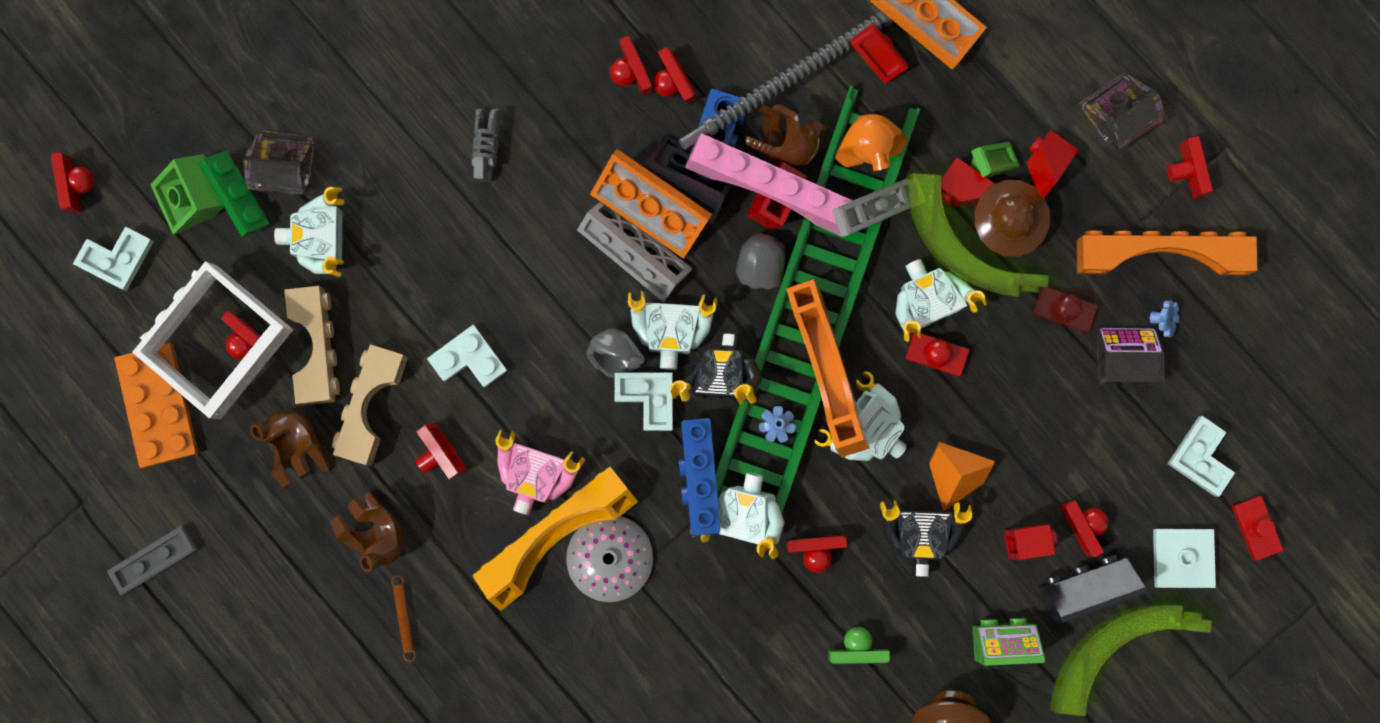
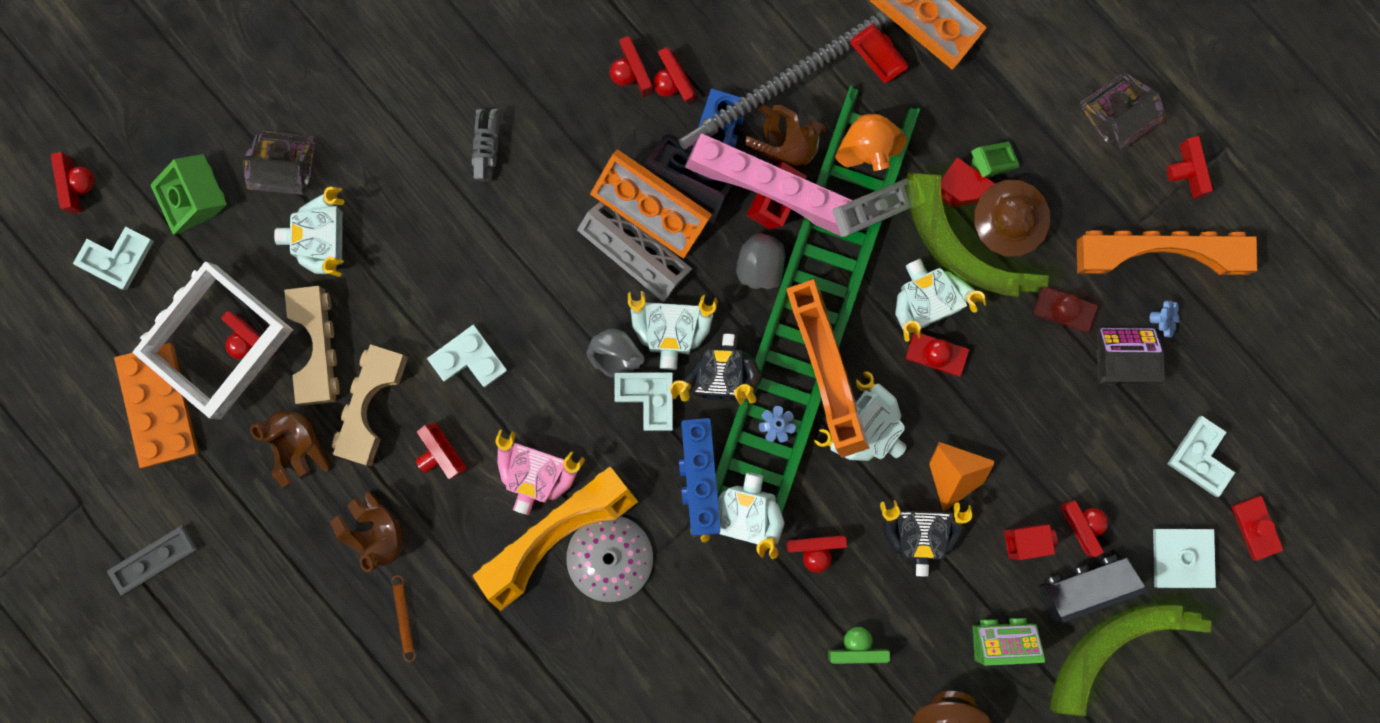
(233, 193): green plate -> none
(1049, 161): red slope -> none

